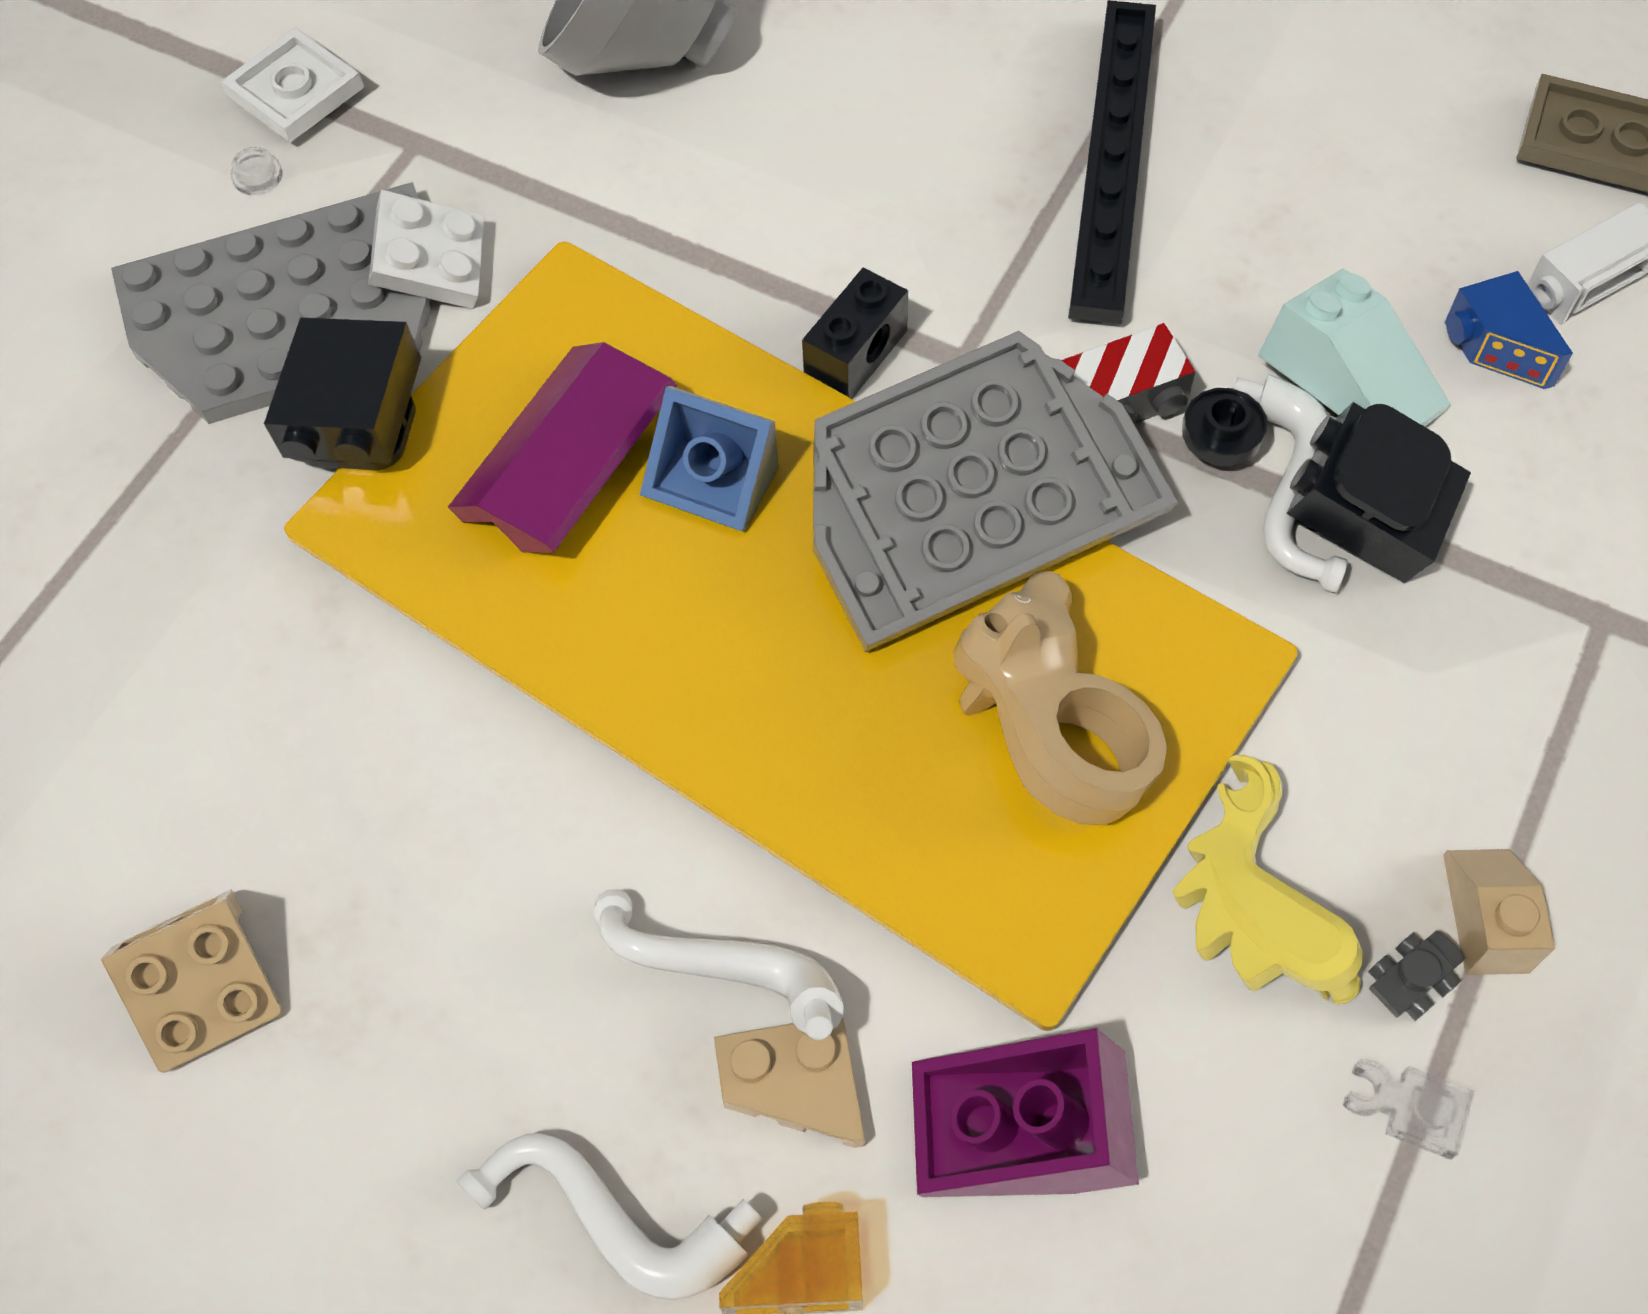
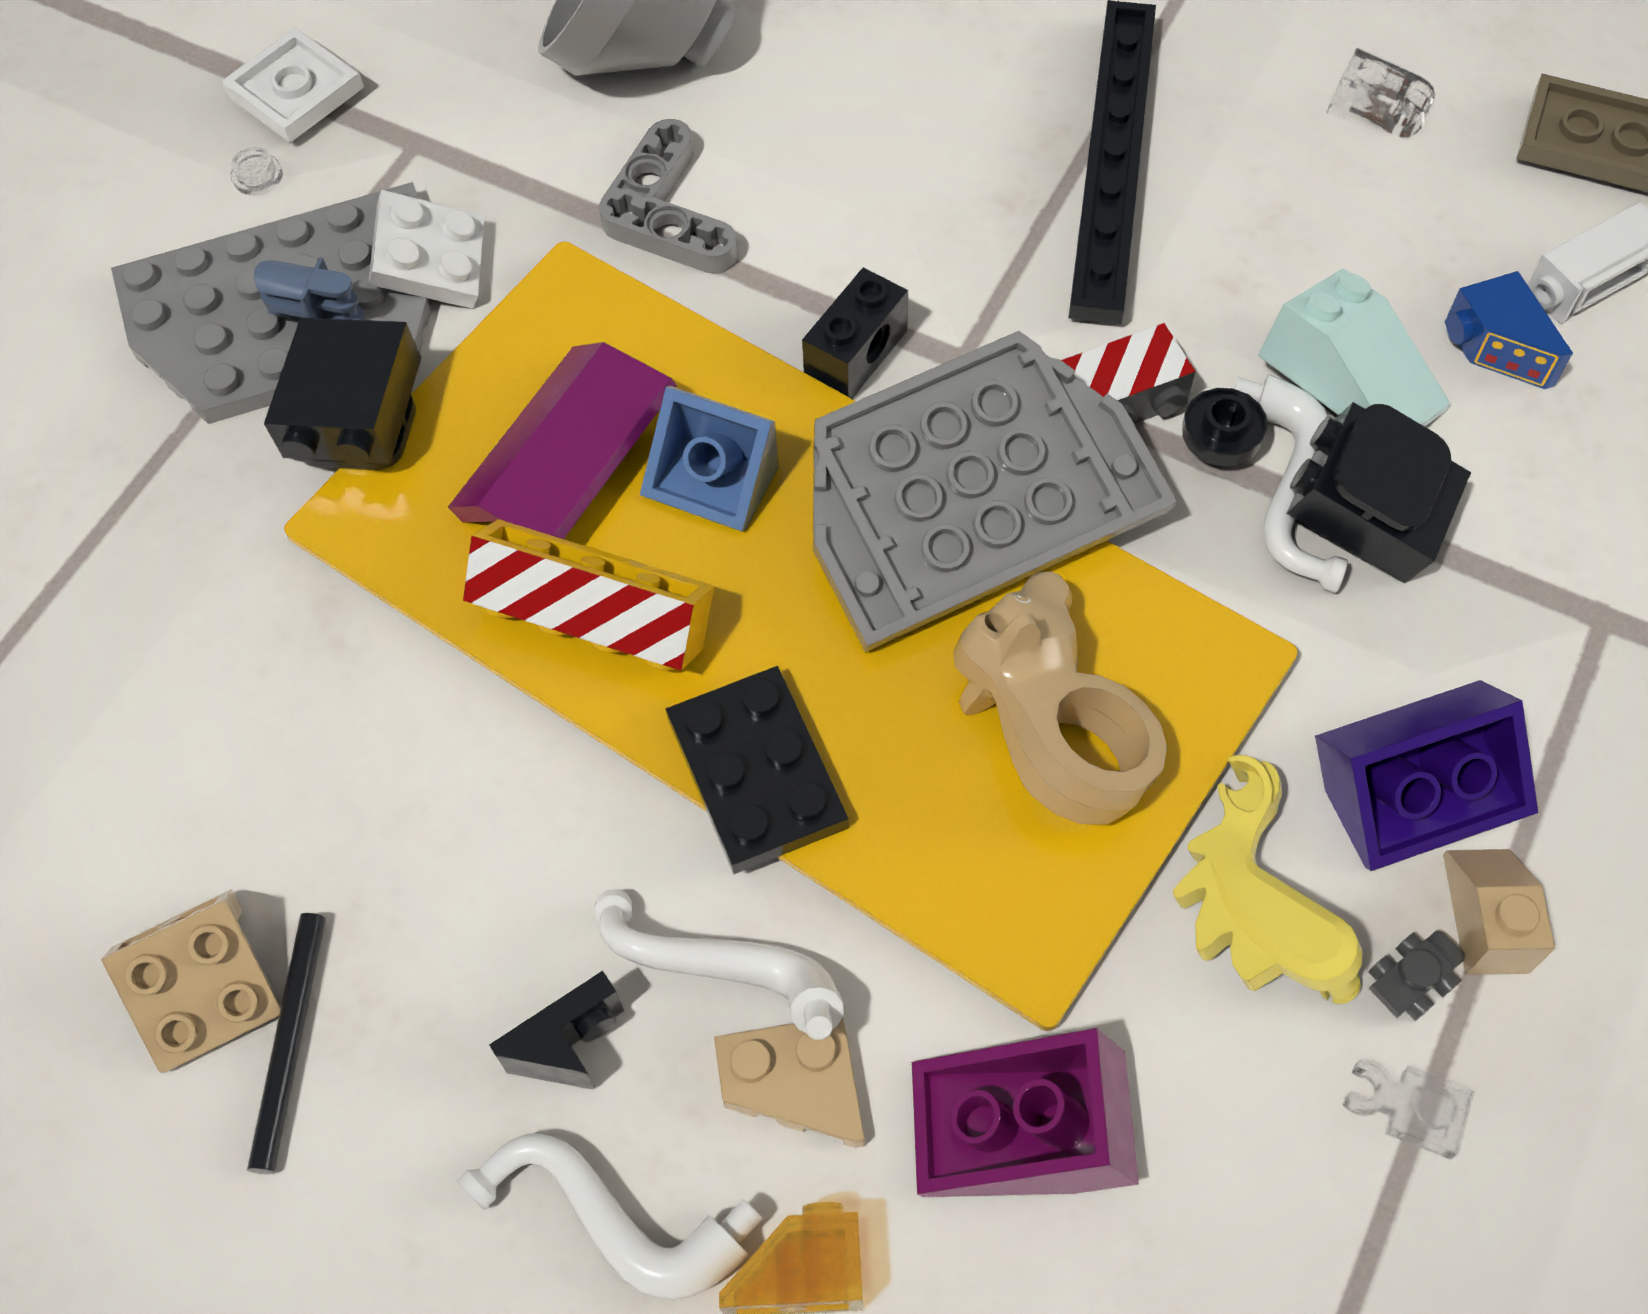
(286, 1045): none -> black bar
(306, 291): none -> sand blue arm
(543, 1043): none -> black slope
(588, 594): none -> brick
(652, 211): none -> light grey beam
(756, 769): none -> black plate
(1383, 94): none -> clear leg
(1429, 772): none -> dark purple slope

